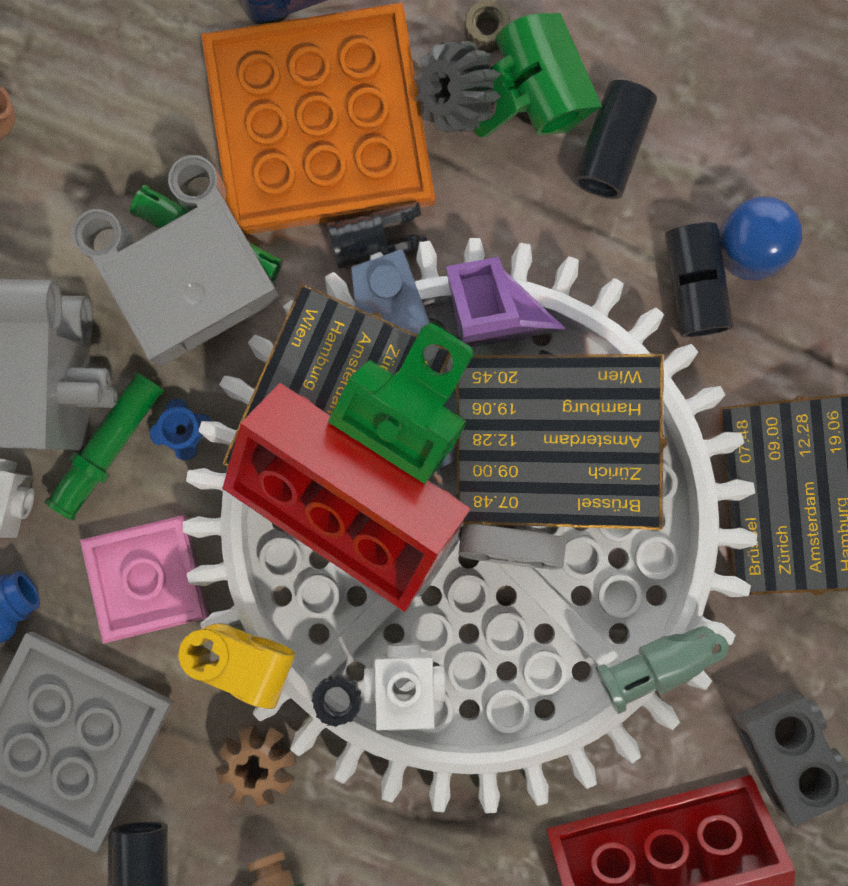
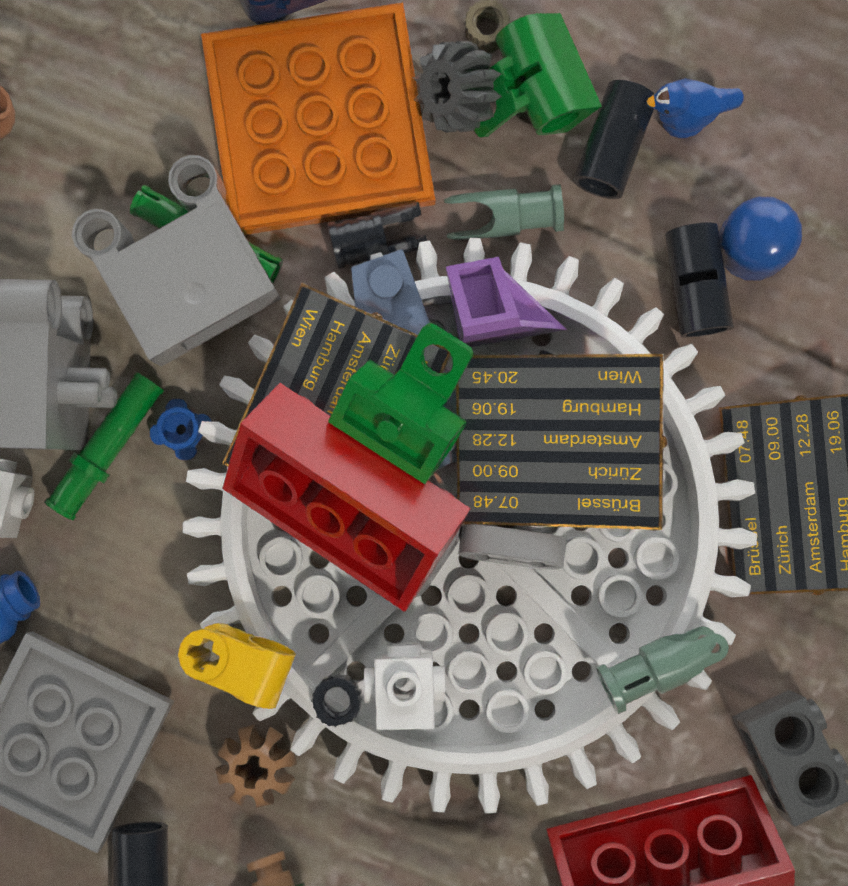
(142, 579): bright pink tile -> none
(513, 212): none -> sand green piece
(691, 105): none -> blue animal

